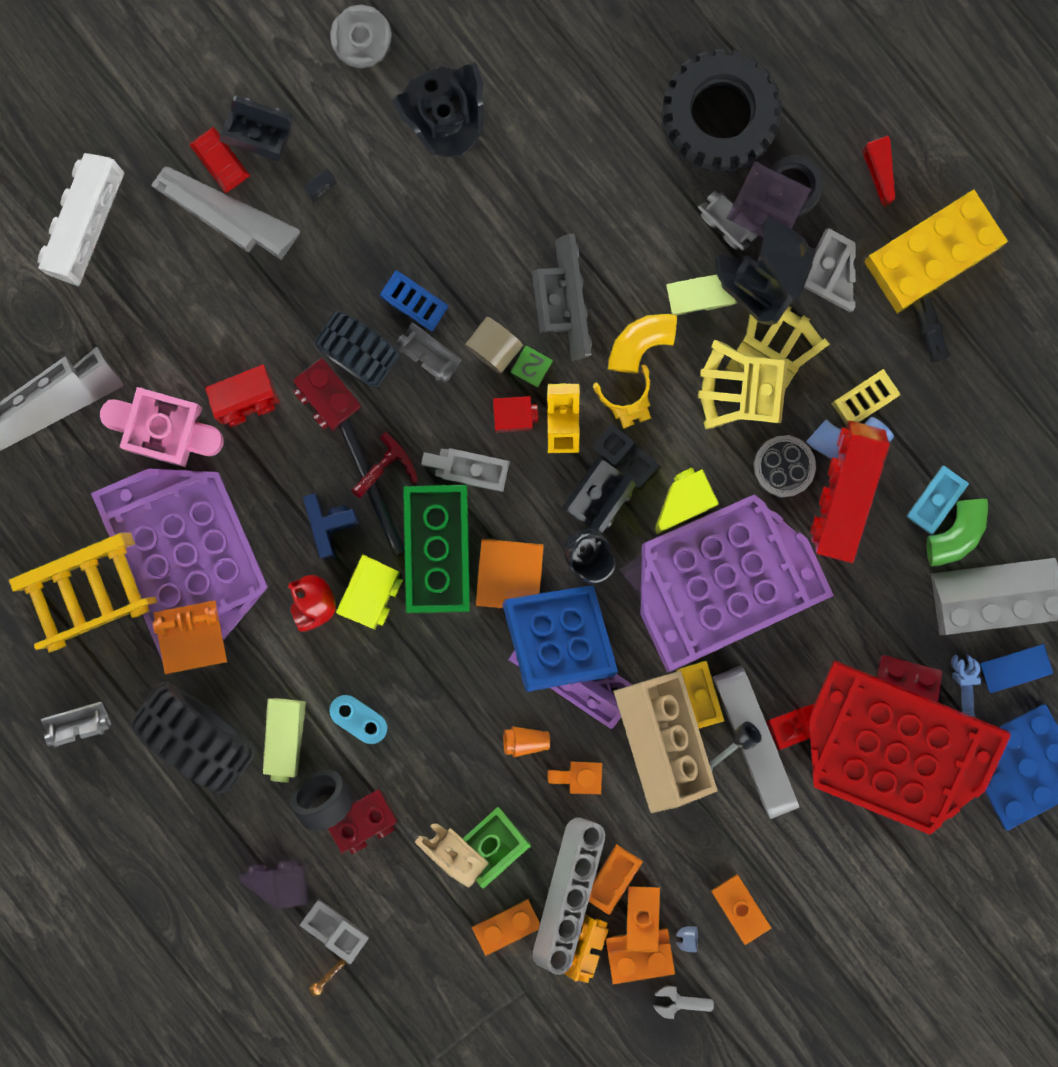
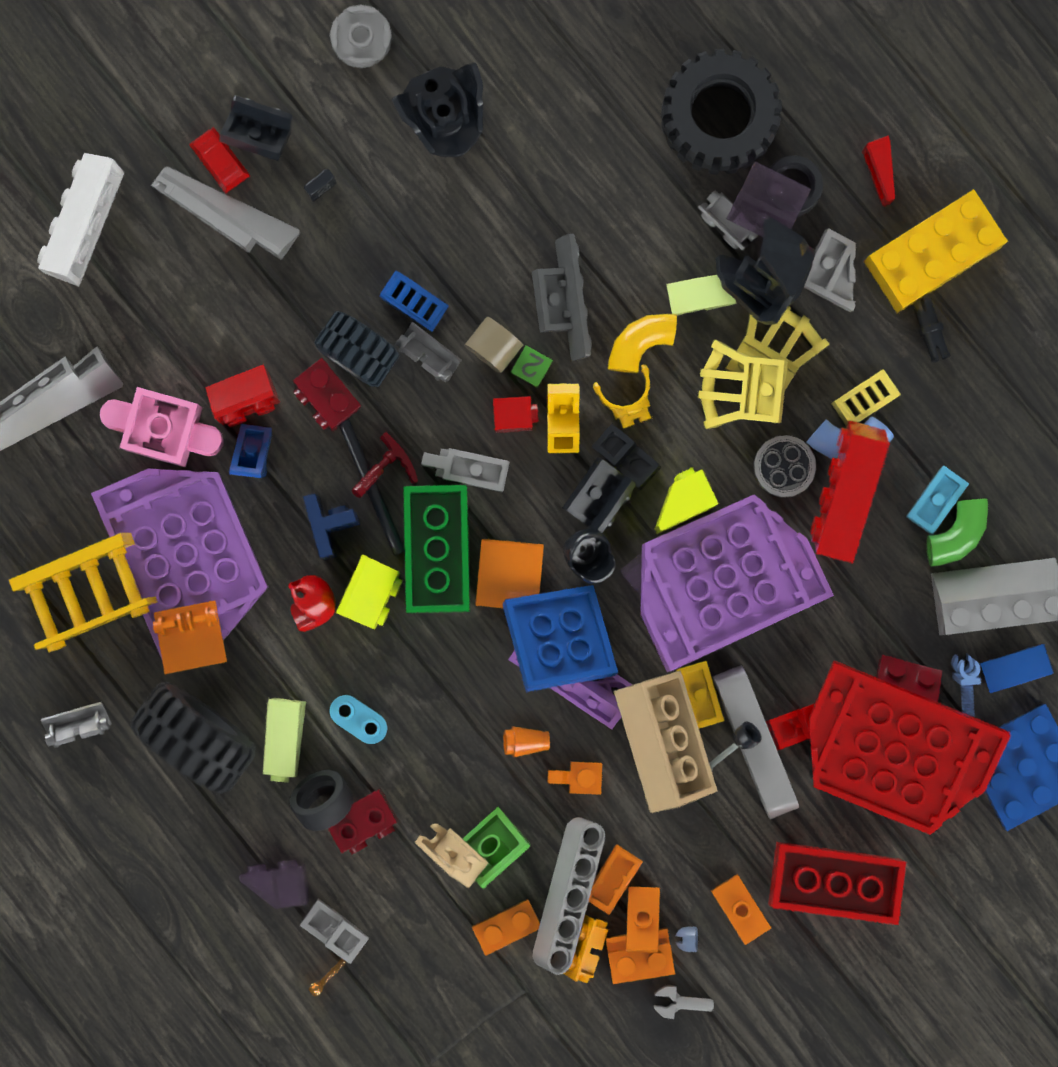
(251, 451): none -> blue slope
(837, 883): none -> red brick

